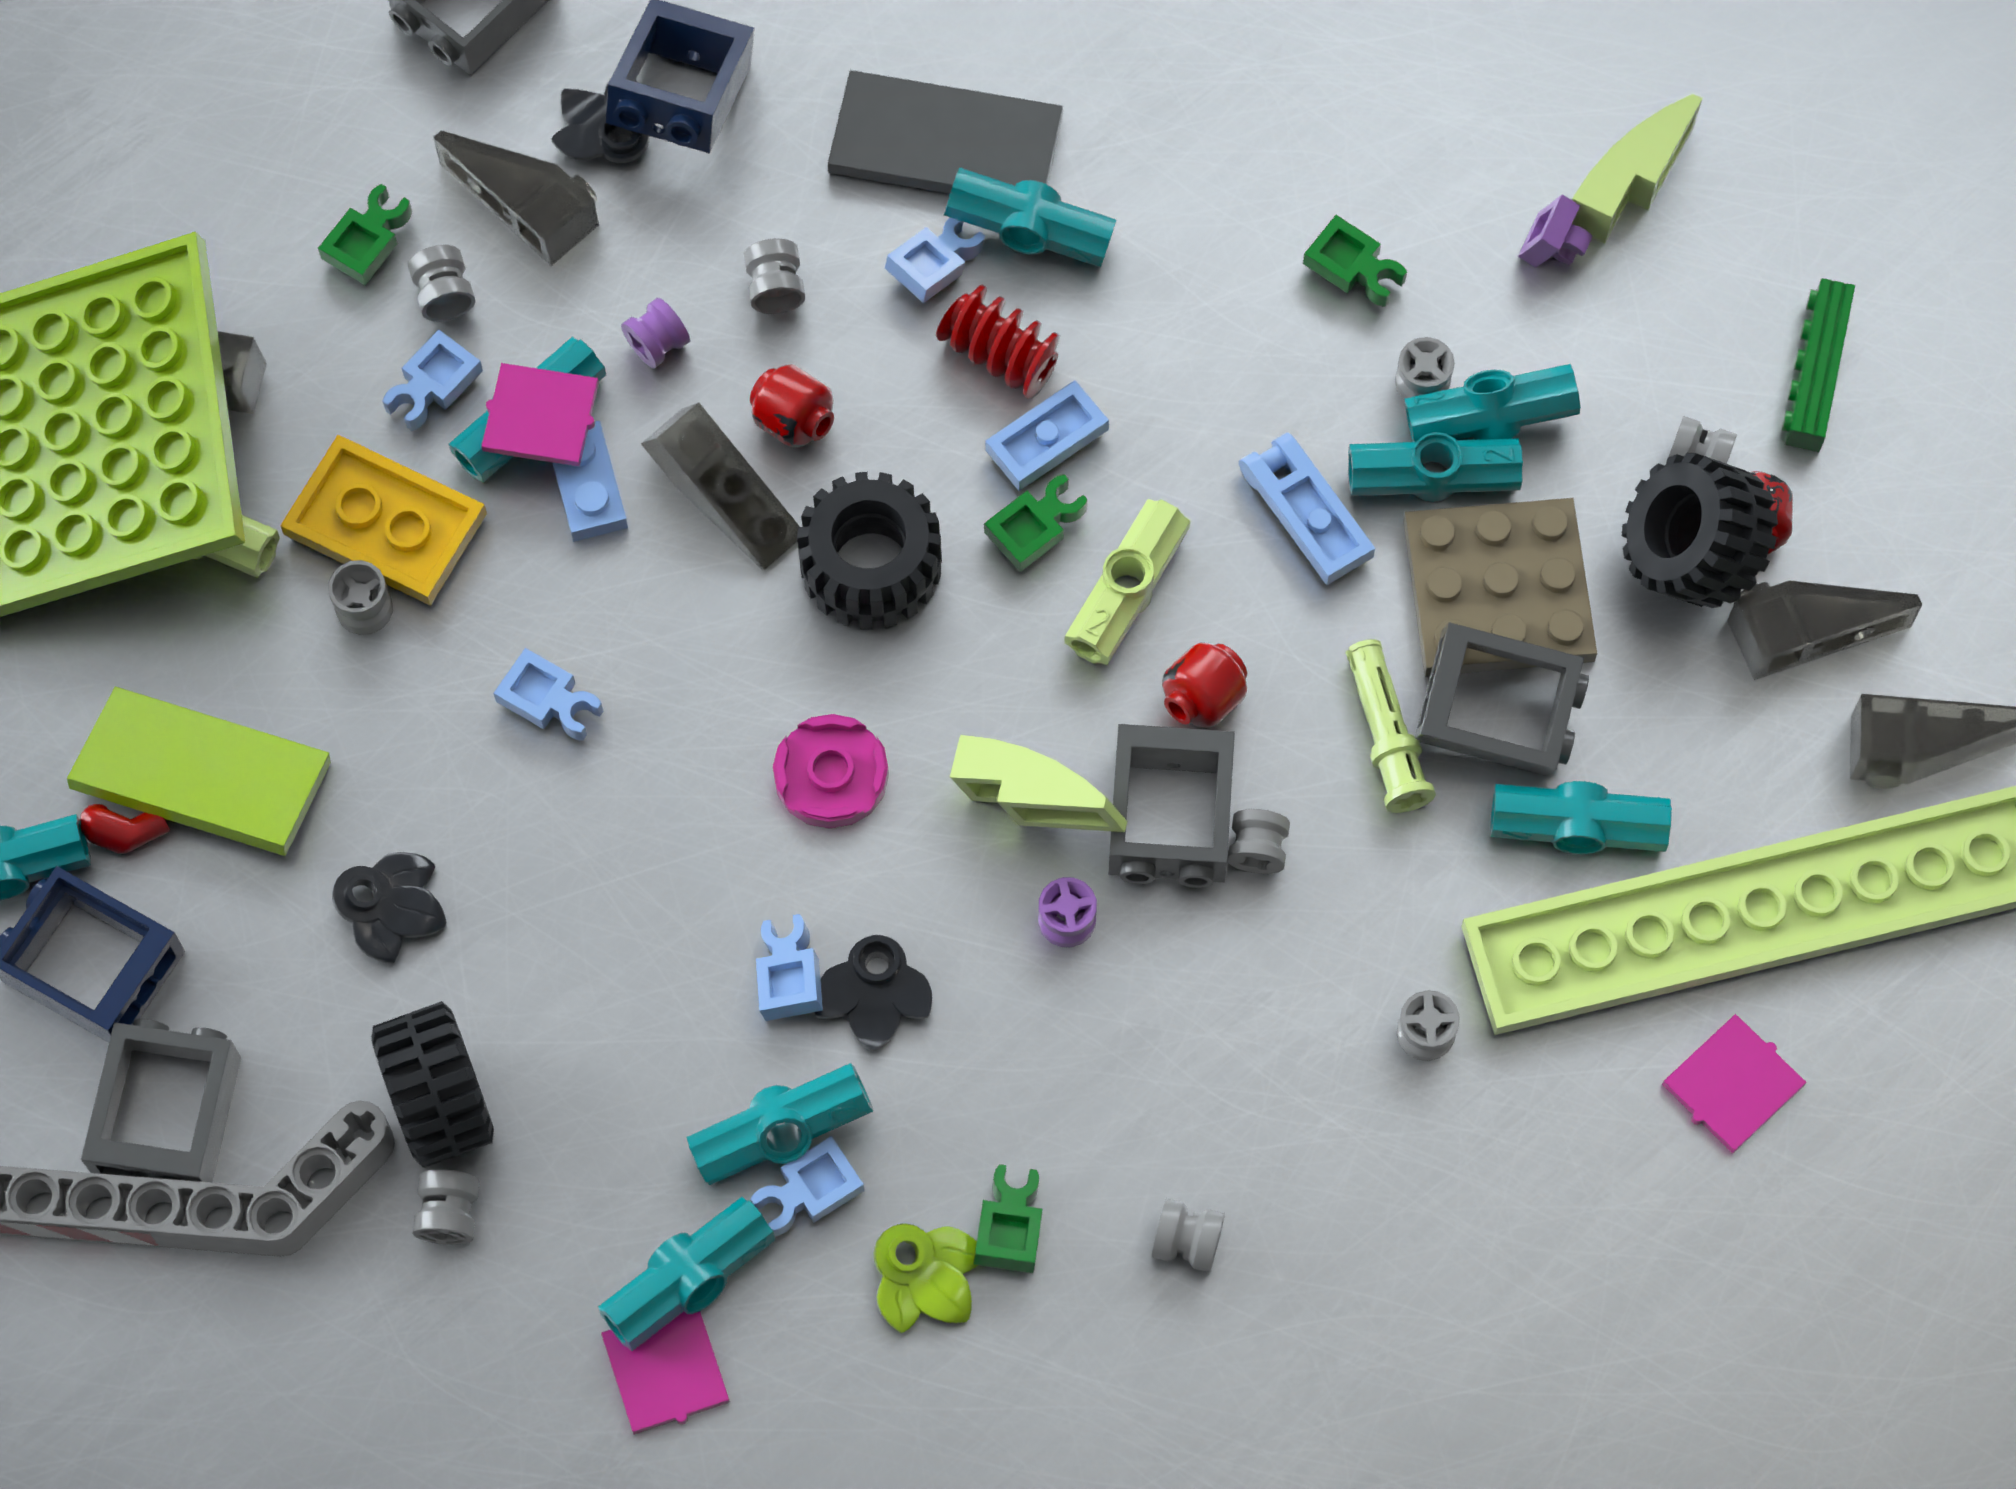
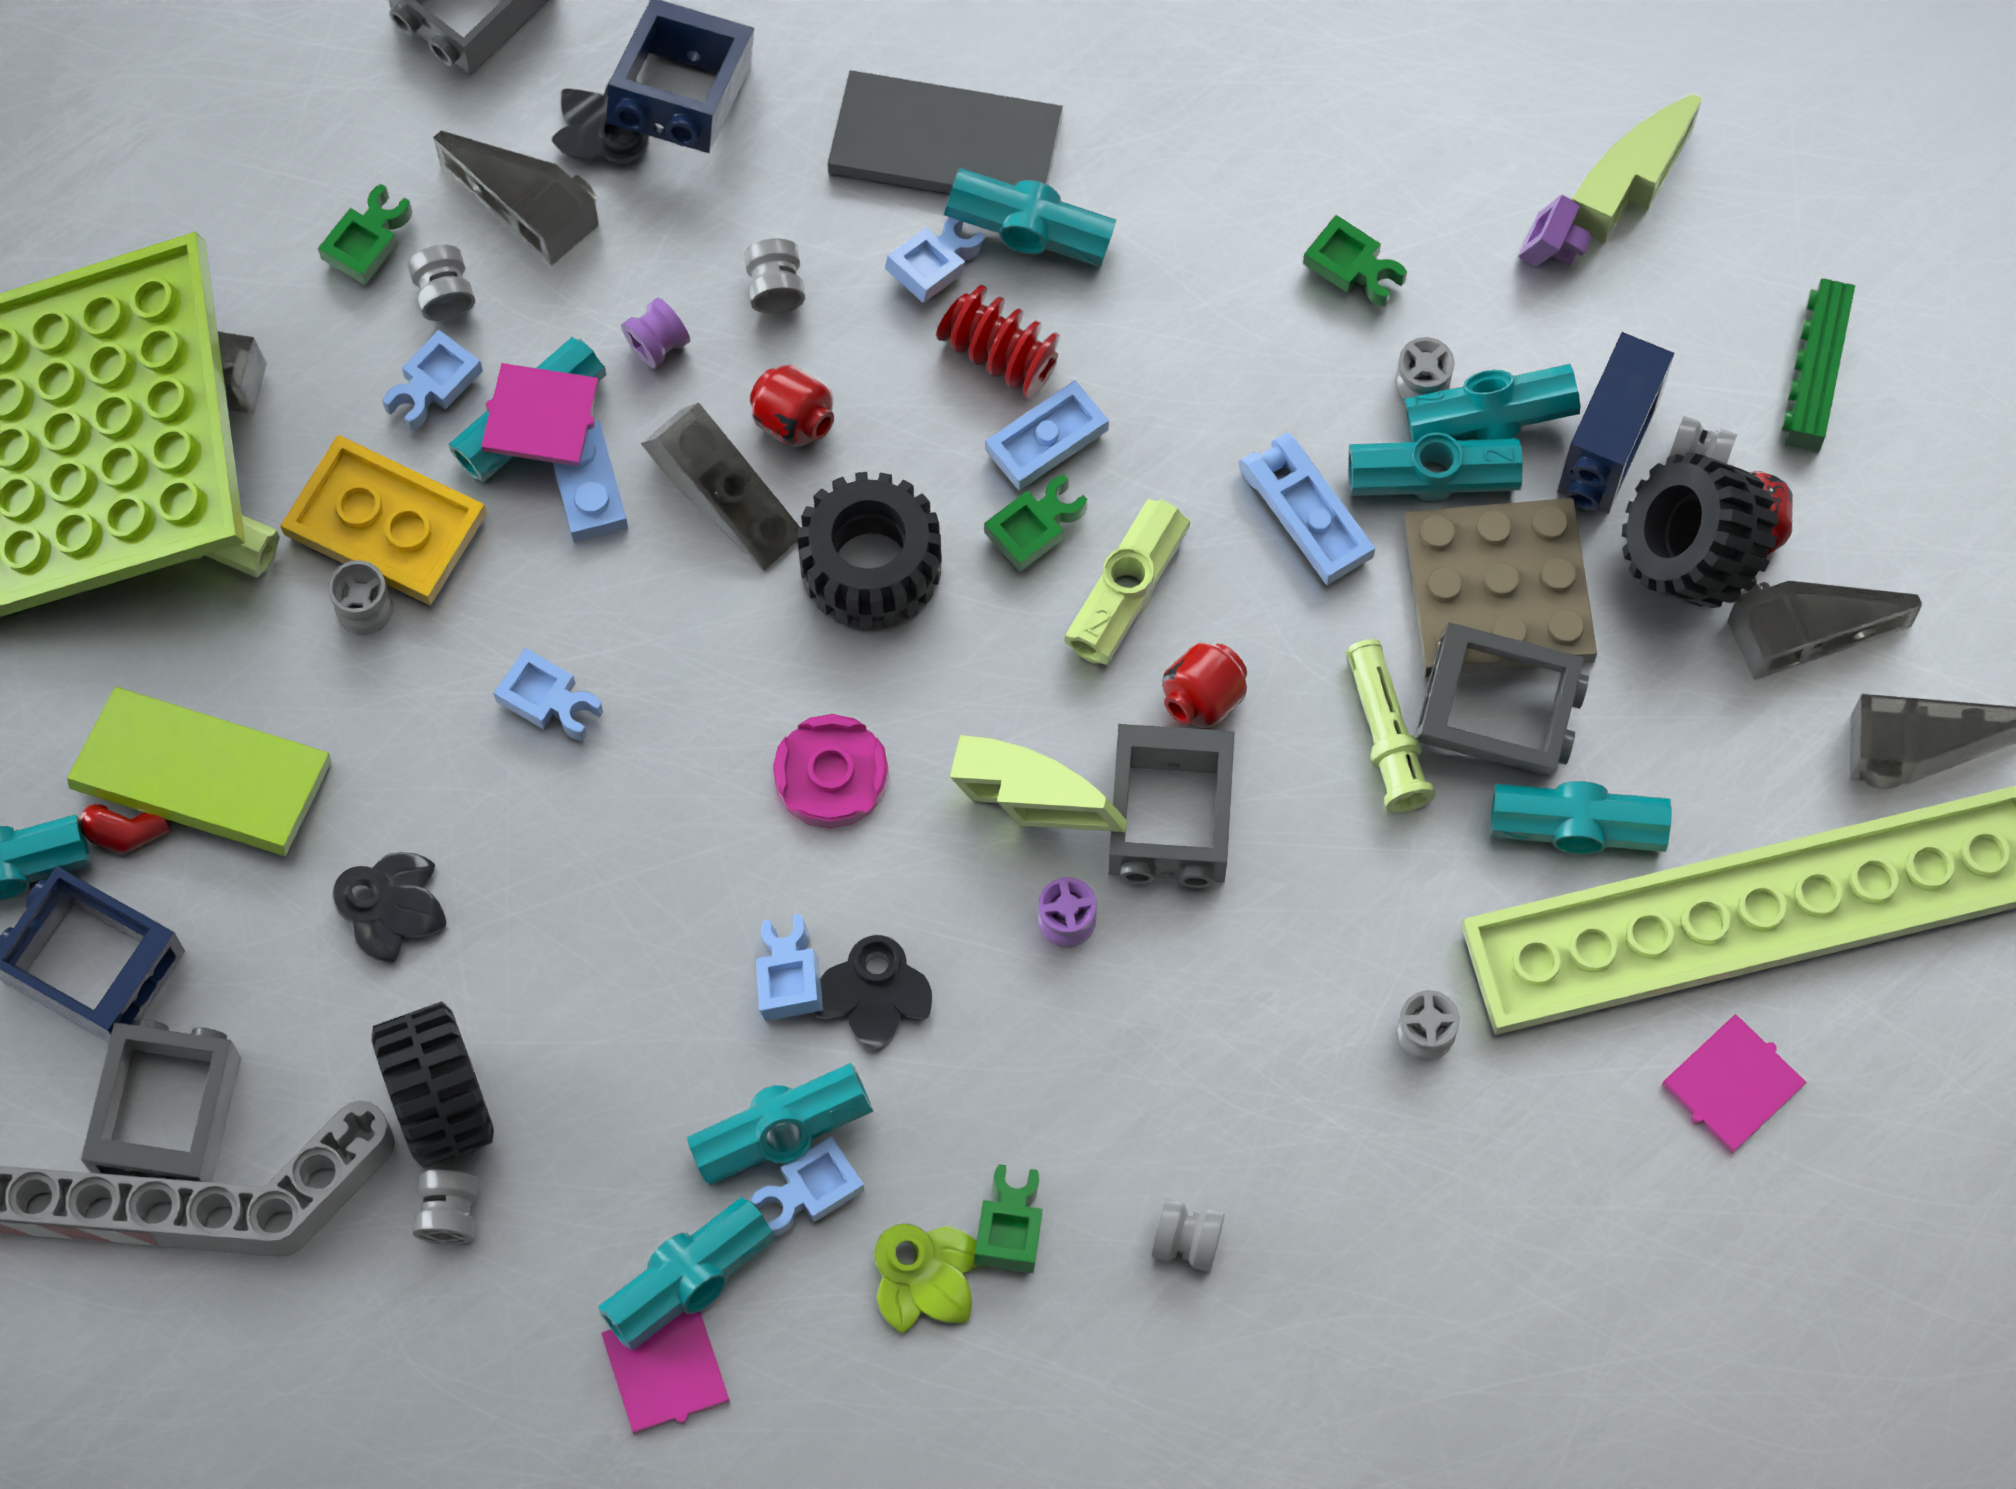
(1258, 841): light grey wheel -> none
(1614, 423): none -> dark blue window

